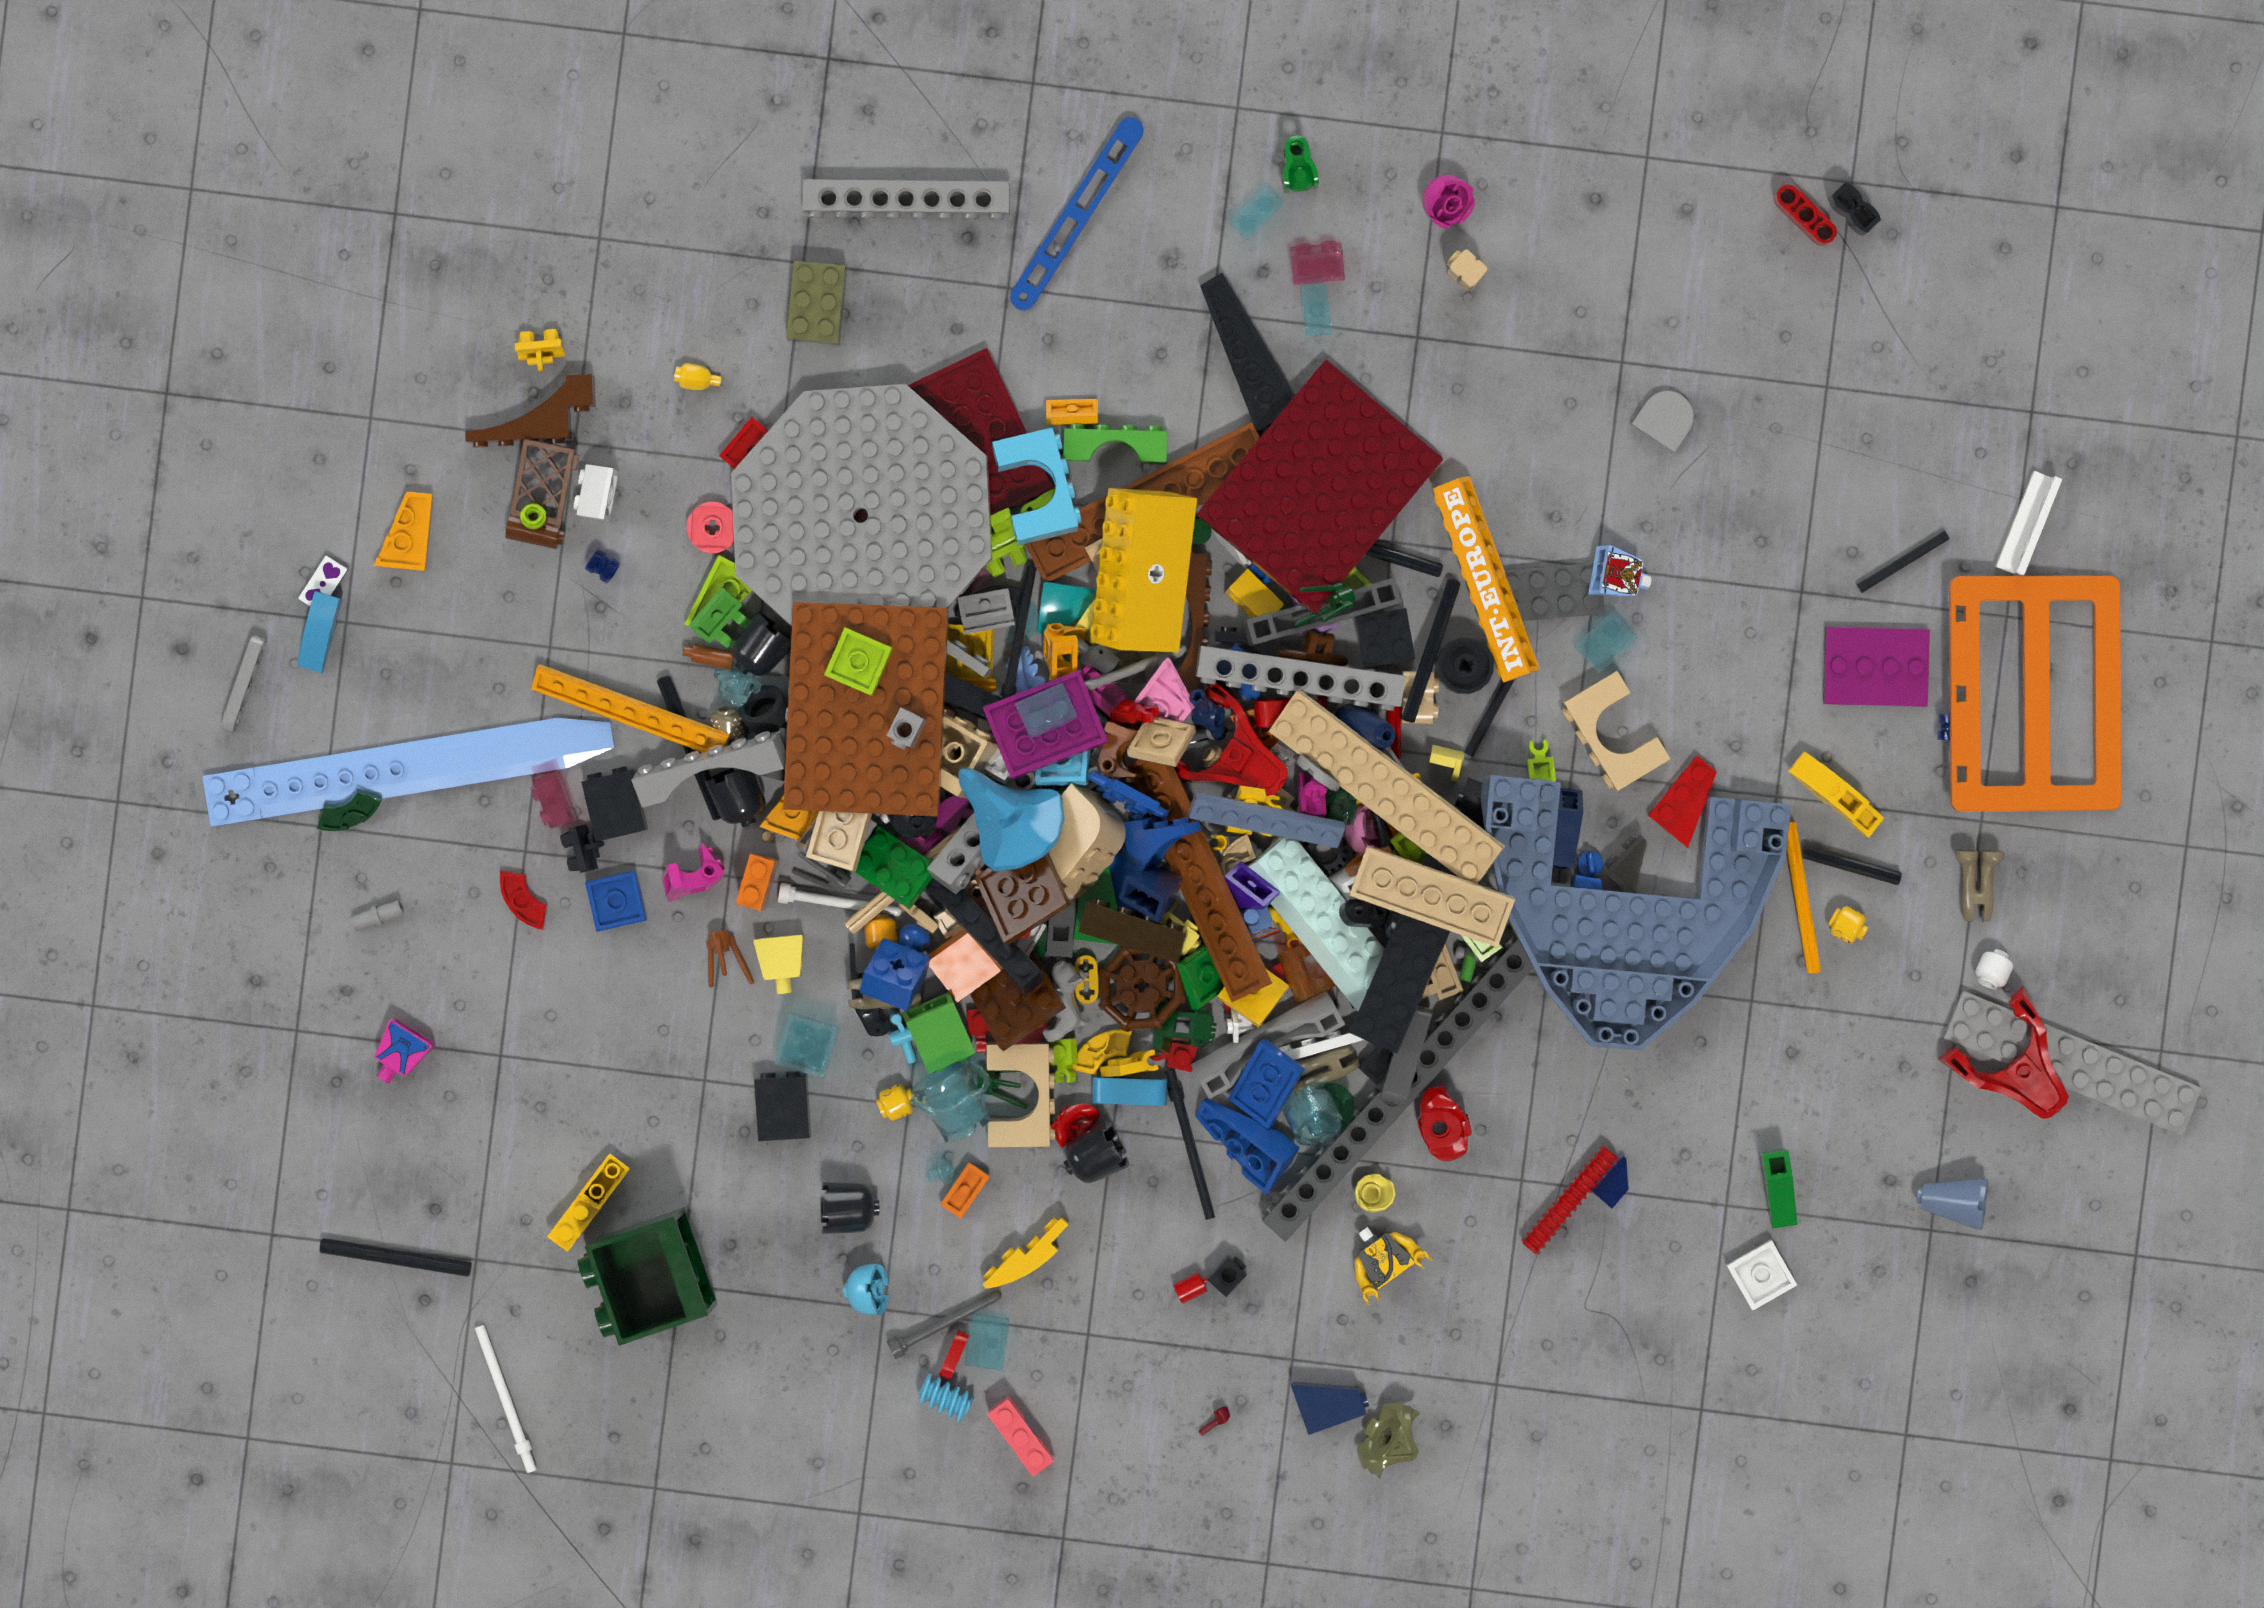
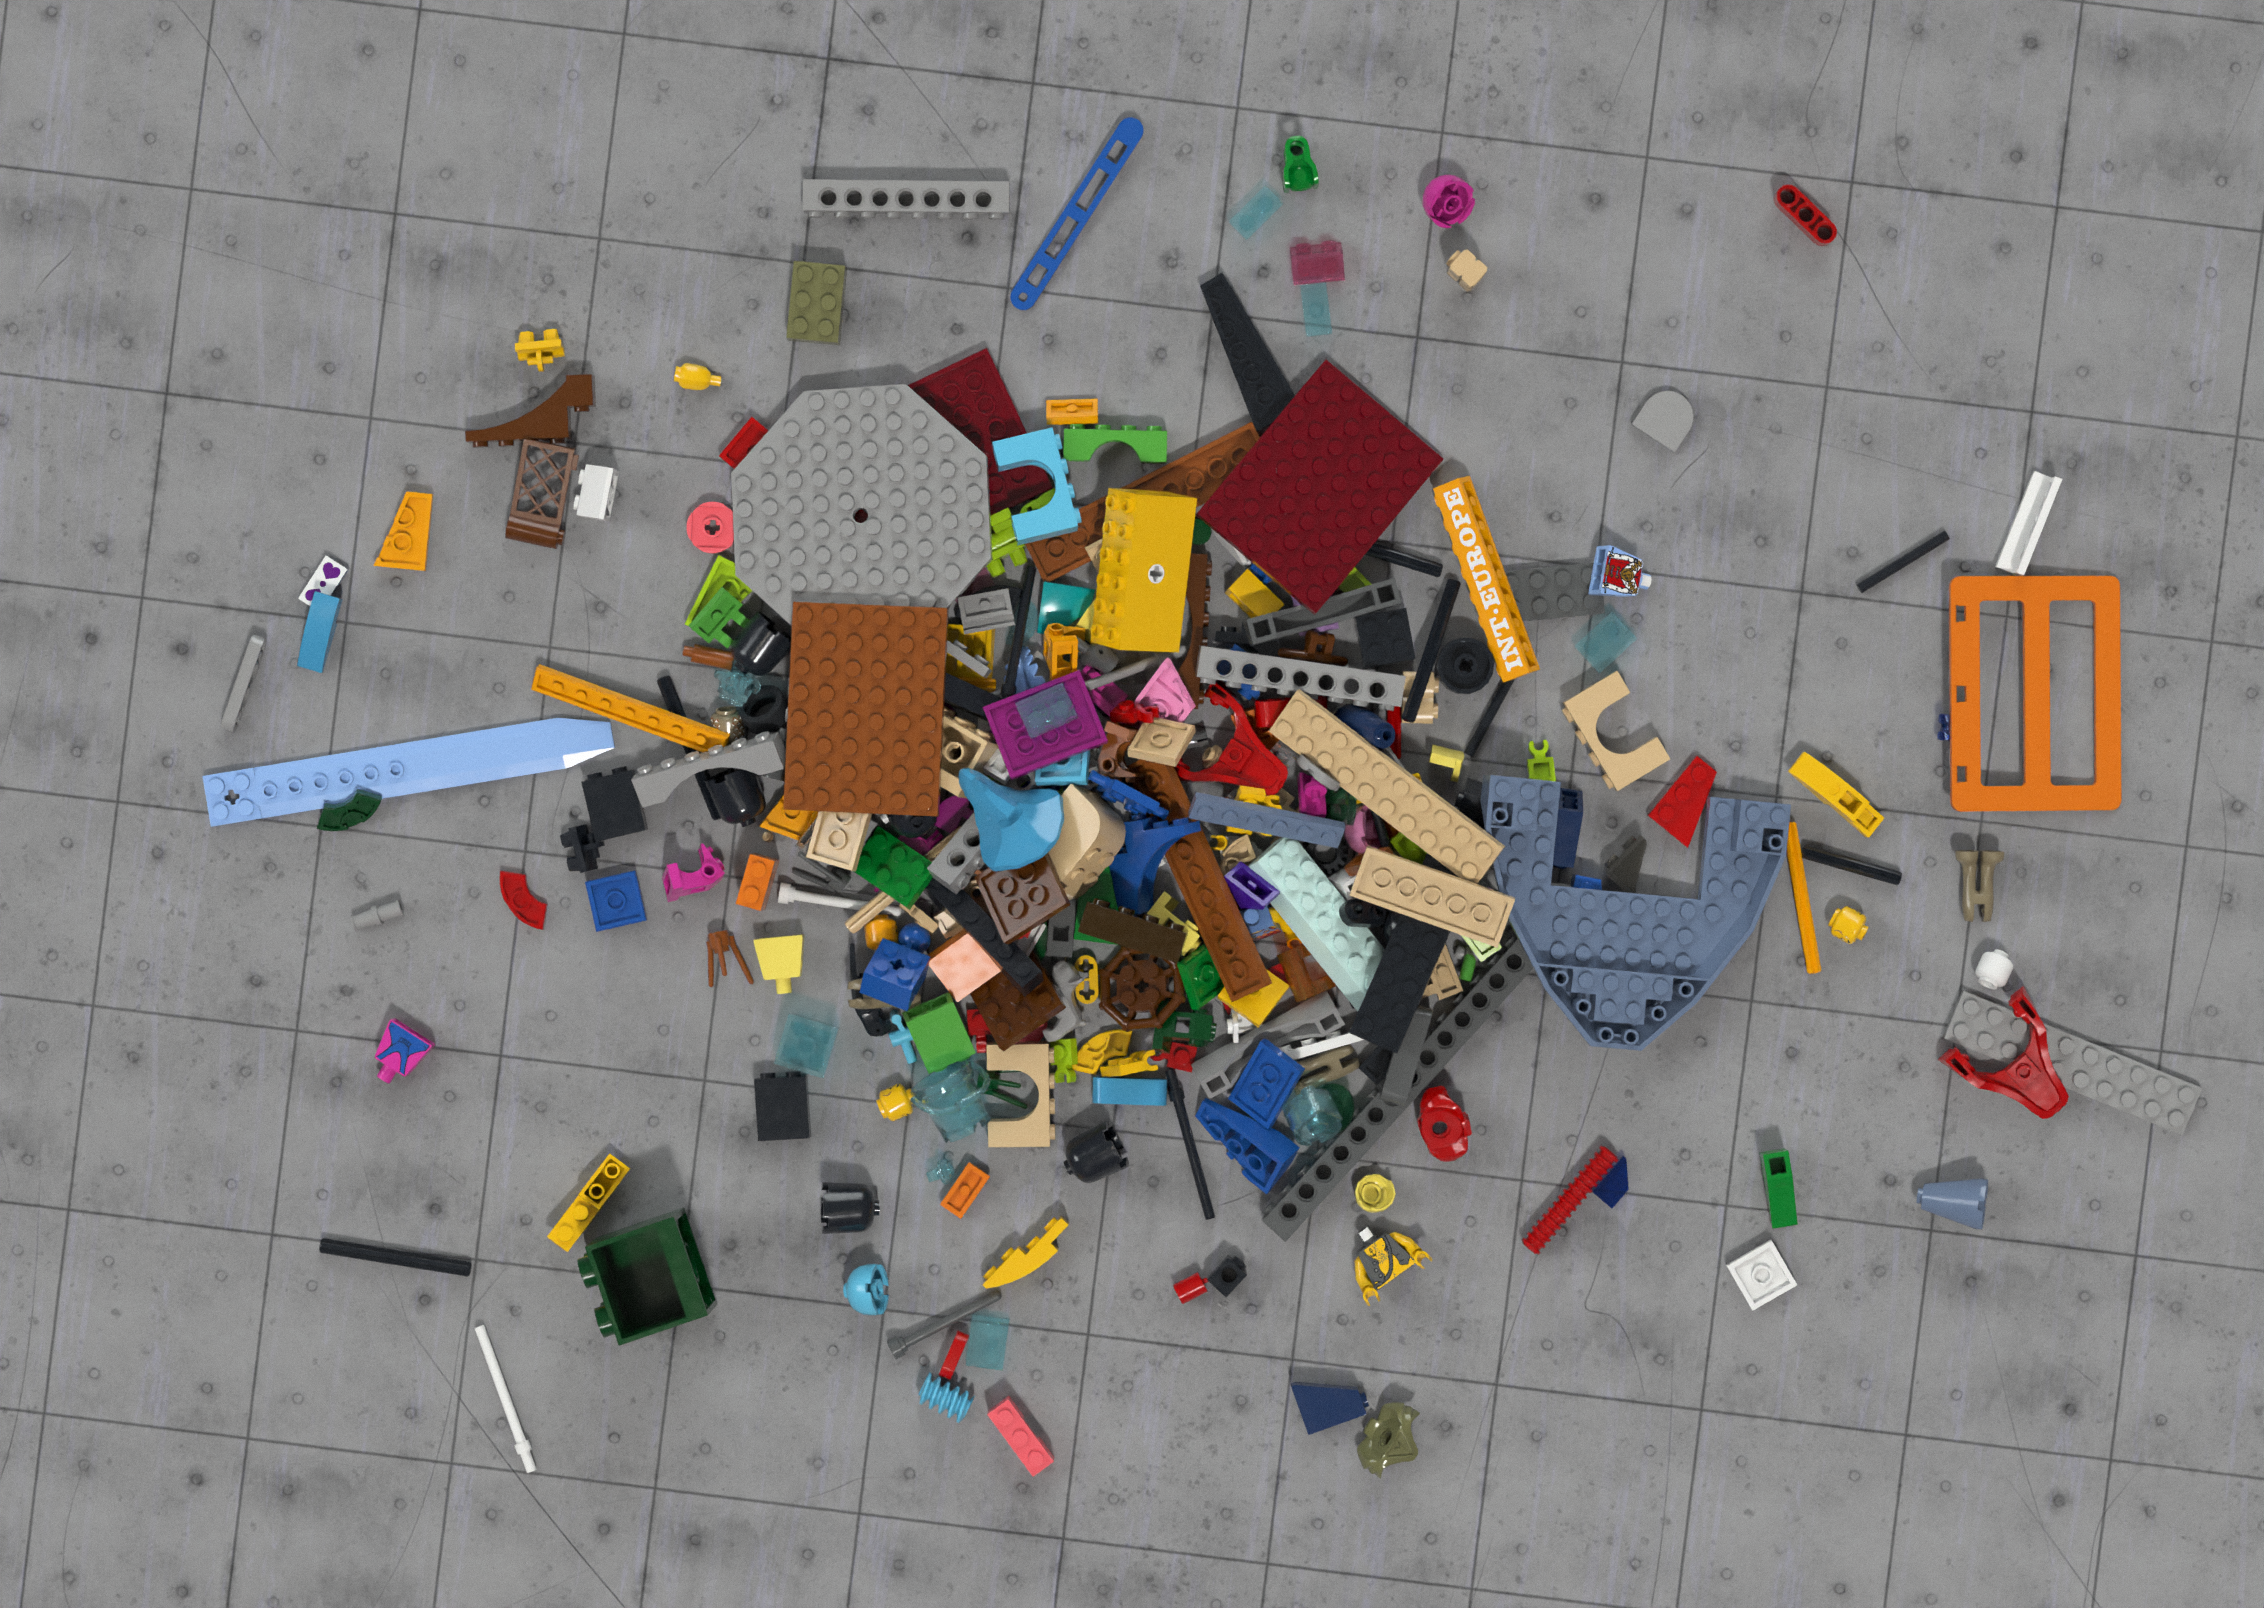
(530, 509): lime plate -> none
(554, 800): clear pink brick -> none
(602, 565): clear blue wheel -> none
(858, 661): lime plate -> none
(917, 724): light grey brick -> none
(1073, 1122): red hat -> none
(1151, 892): dark blue slope -> none
(1208, 714): dark blue pin -> none
(1222, 1416): dark red hand -> none
(1340, 600): dark green plant -> none
(1590, 863): blue tile -> none
(1849, 204): black brick -> none
(1876, 666): magenta plate -> none

